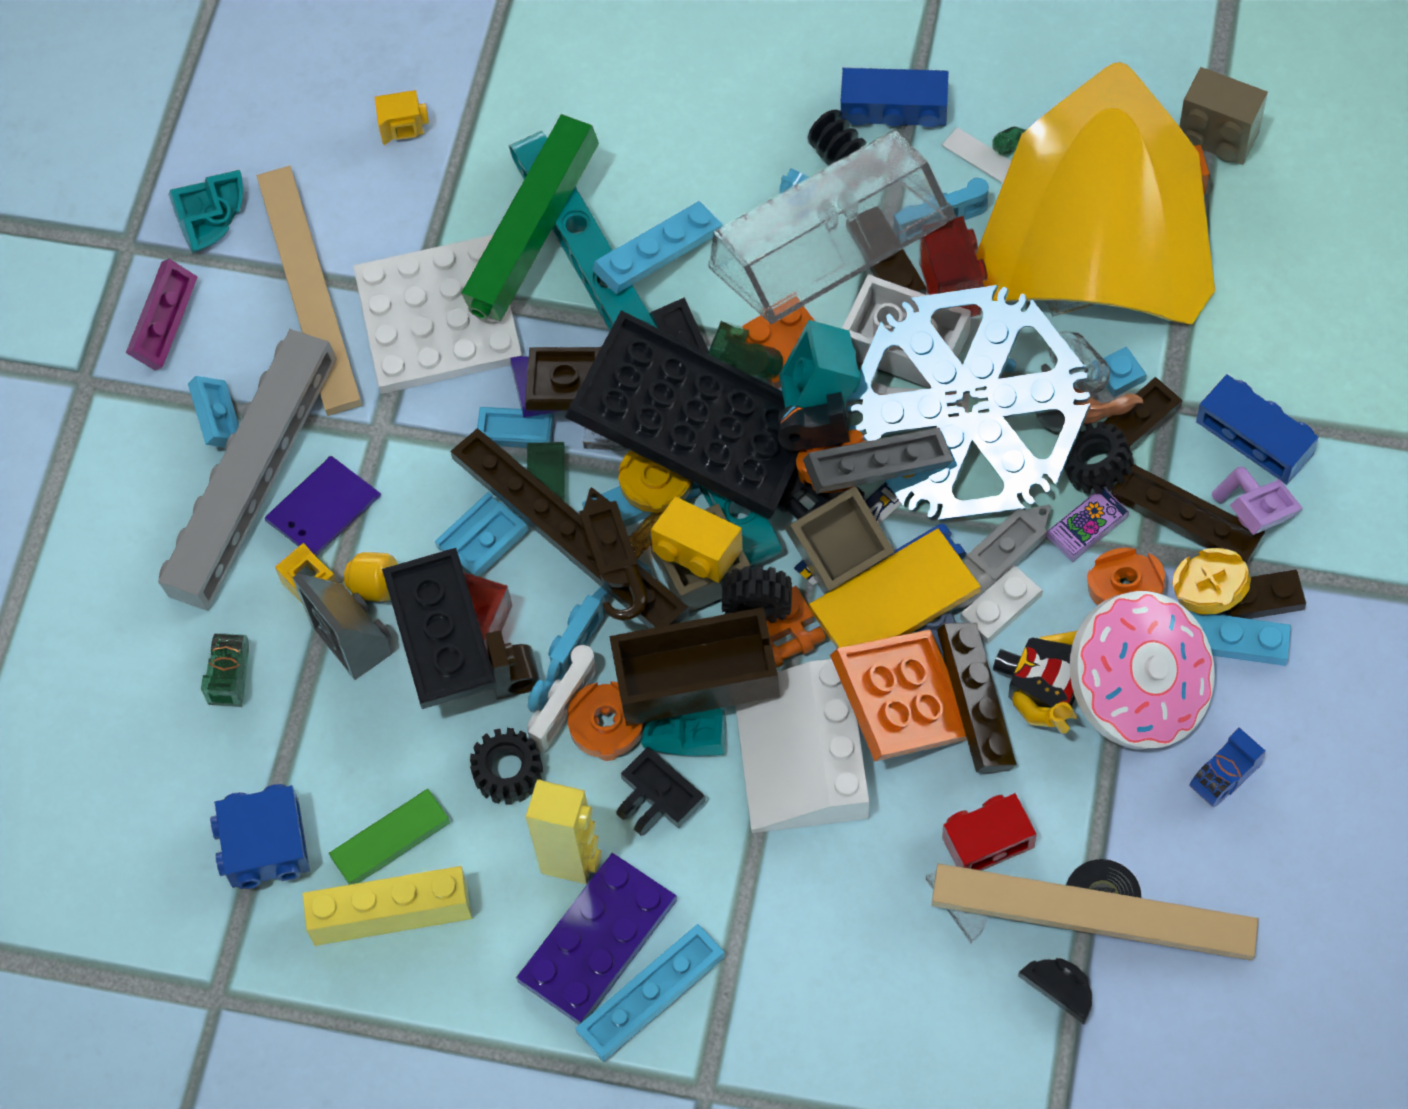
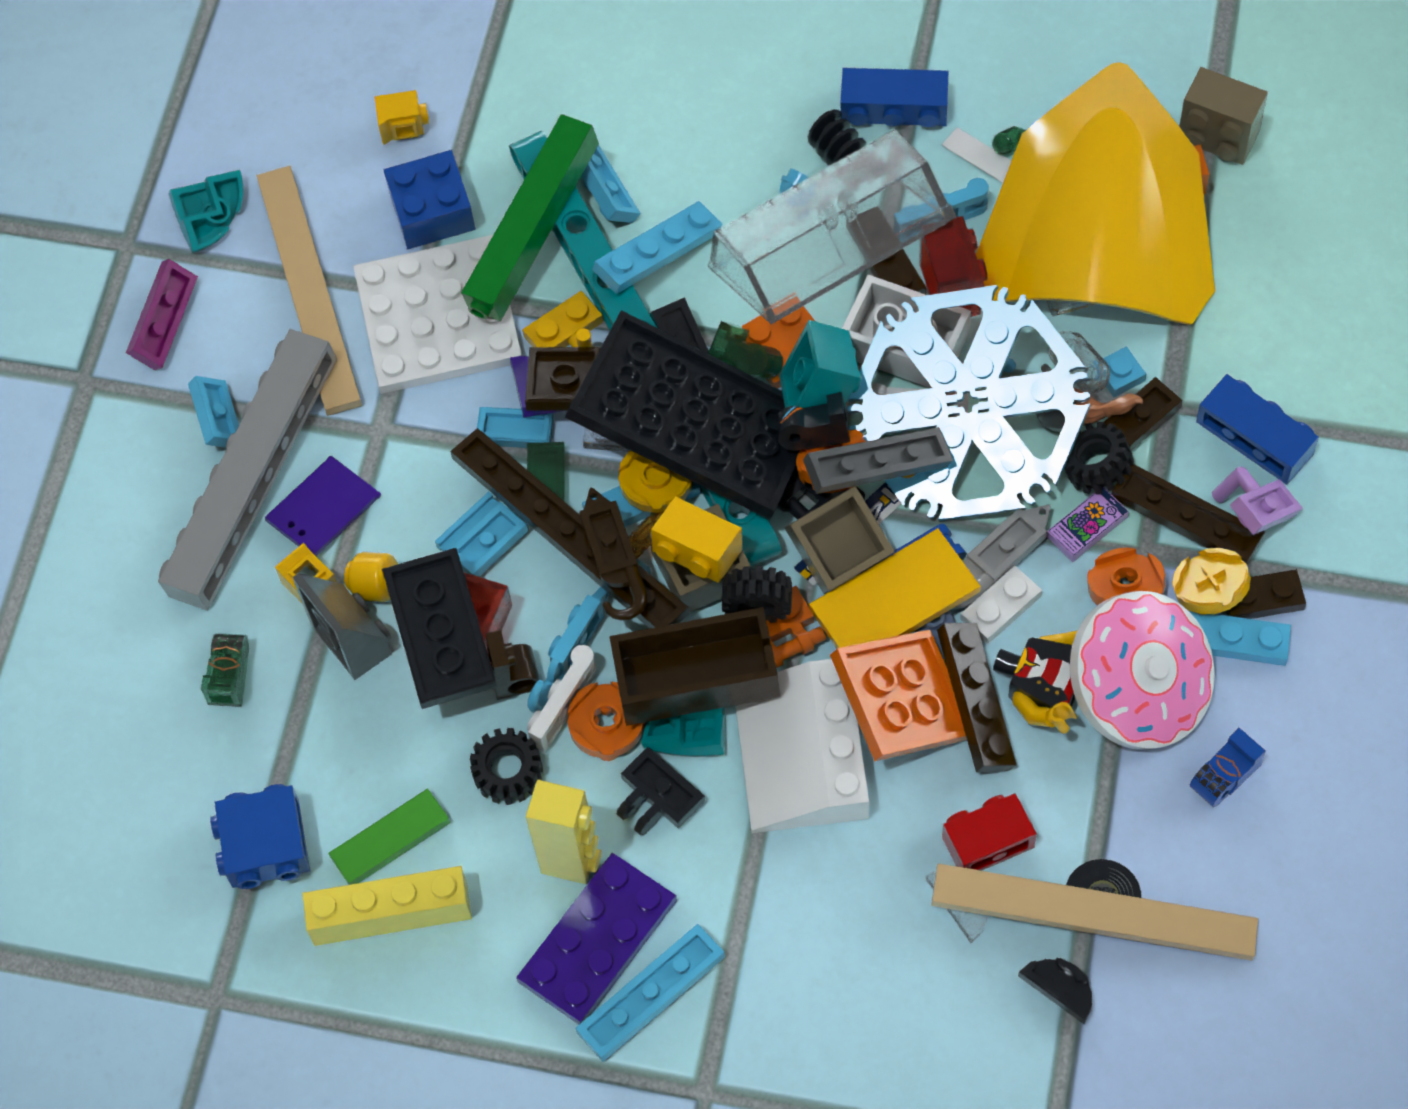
(429, 199): none -> blue brick
(565, 324): none -> yellow plate
(608, 189): none -> medium azure plate

